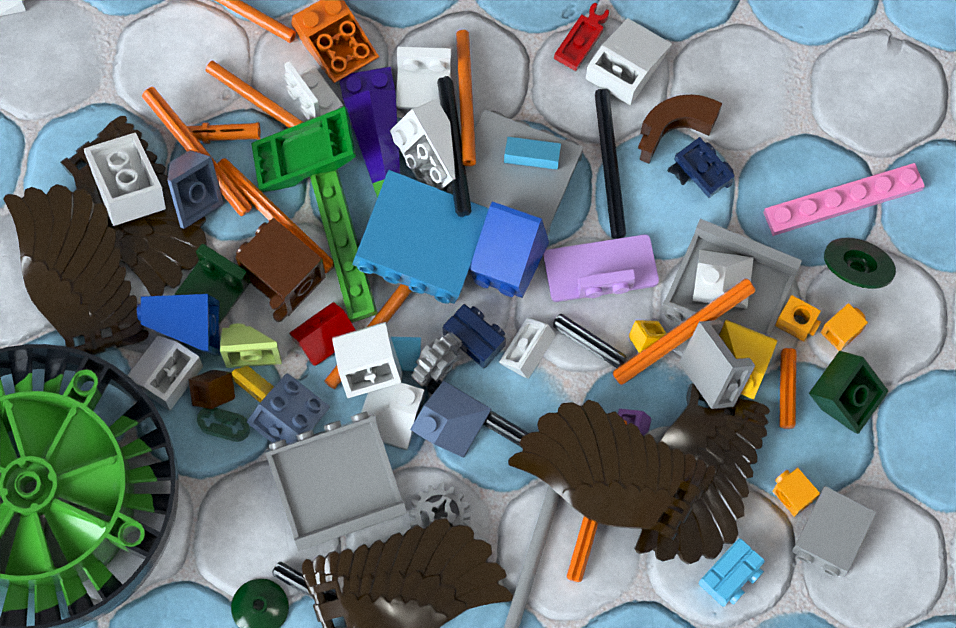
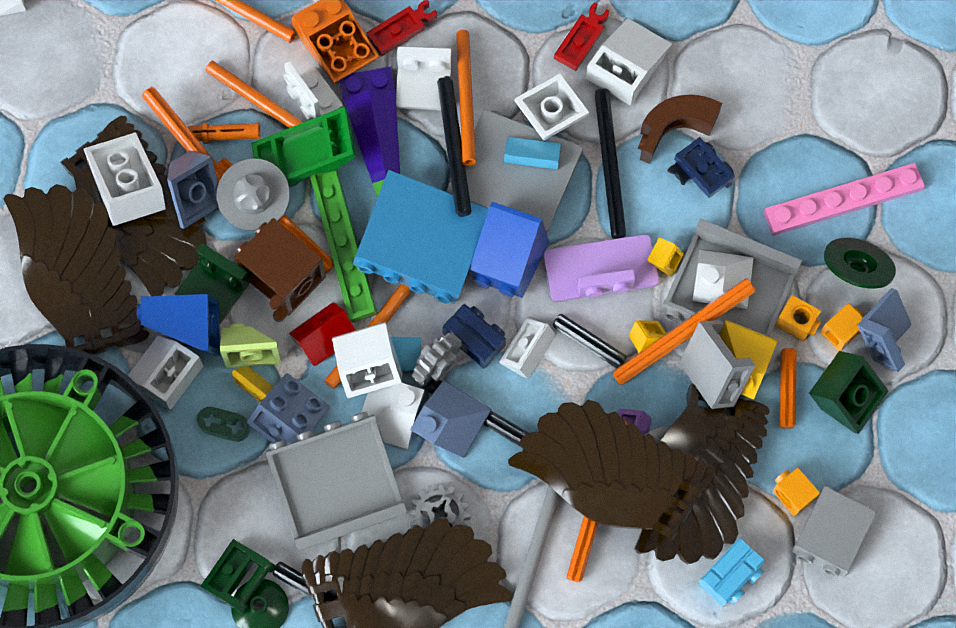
(211, 389): reddish brown panel -> none
(231, 570): none -> dark green plate
(252, 193): none -> light grey hat
(400, 28): none -> red plate
(427, 144): white slope -> none
(551, 107): none -> white slope
(665, 256): none -> yellow slope
(883, 328): none -> sand blue bracket

